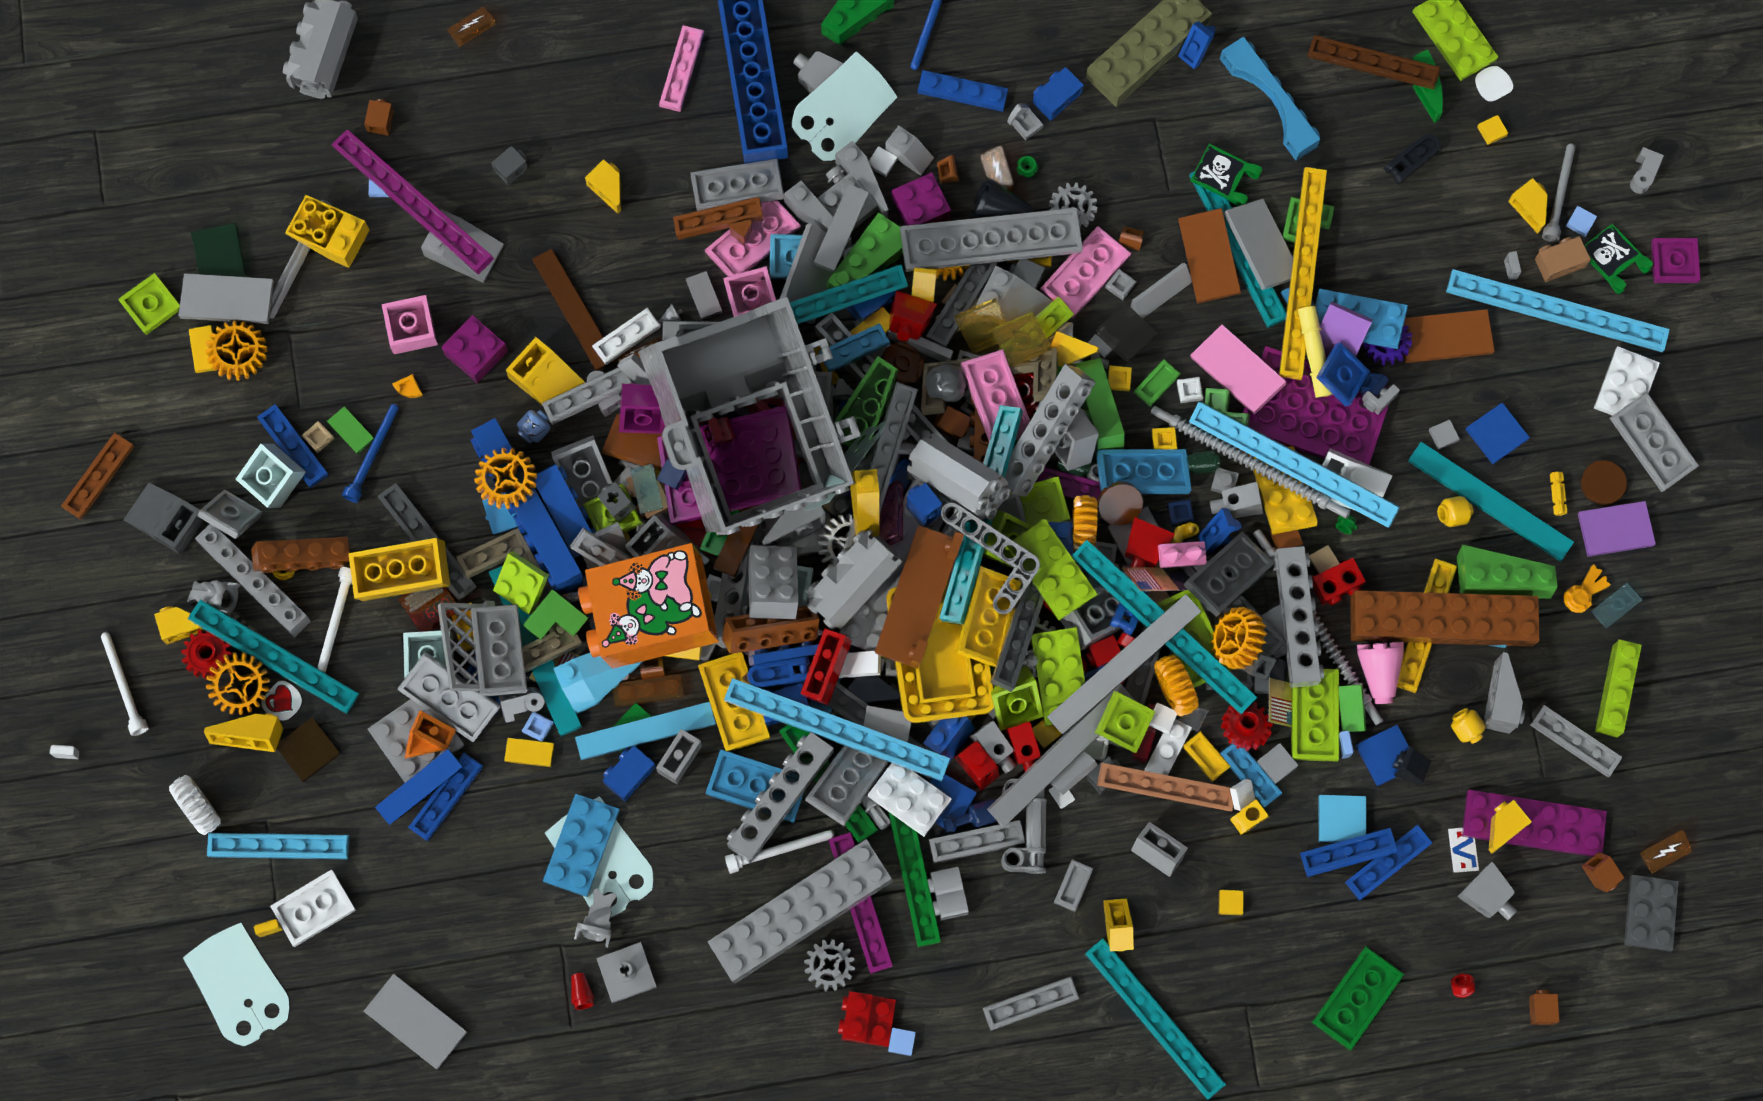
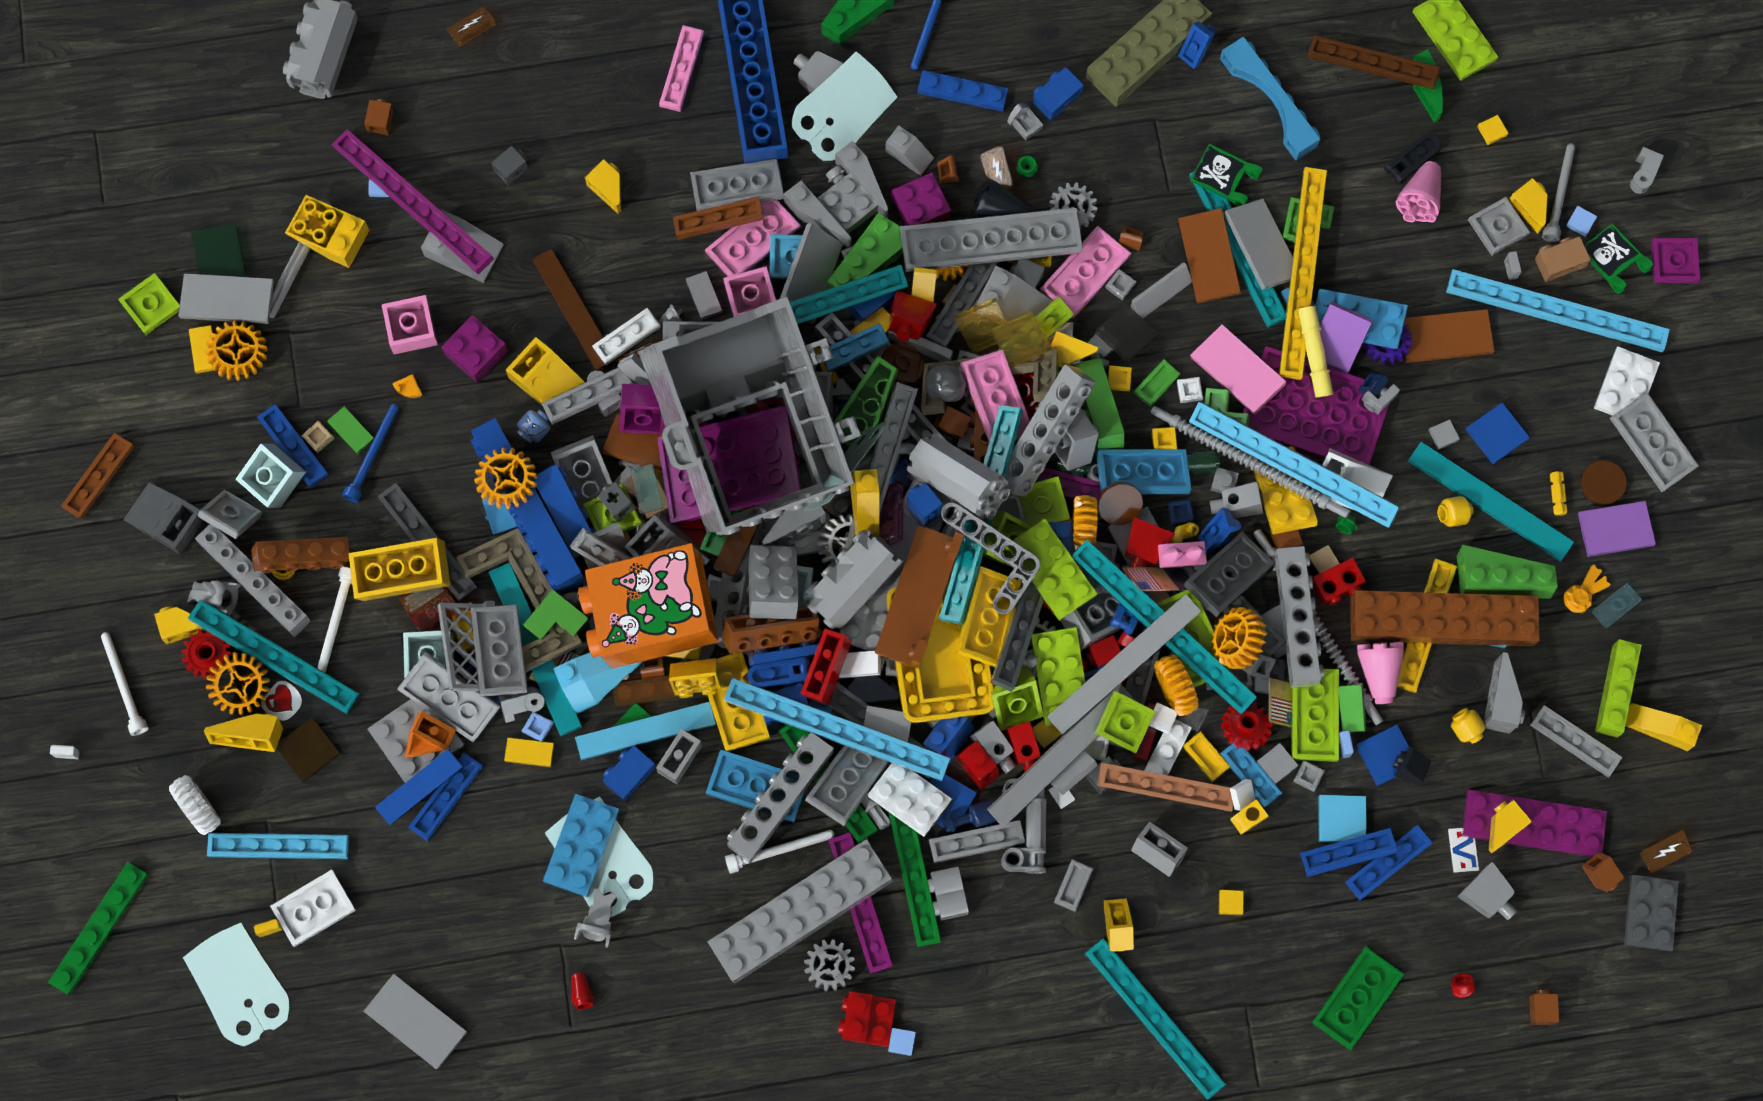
(98, 928): none -> green plate
(520, 582): lime plate -> none
(626, 972): light grey tile -> none
(671, 476): dark blue tile -> none
(695, 677): none -> yellow slope
(718, 431): dark red plate -> none
(741, 230): dark orange slope -> none
(841, 228): light grey tile -> none
(882, 161): white tile -> none
(1030, 1003): light grey tile -> none
(1308, 776): none -> light grey tile
(1343, 374): blue tile -> none
(1421, 195): none -> bright pink cone
(1493, 83): white sticker -> none
(1498, 226): none -> light grey tile
(1663, 726): none -> yellow slope

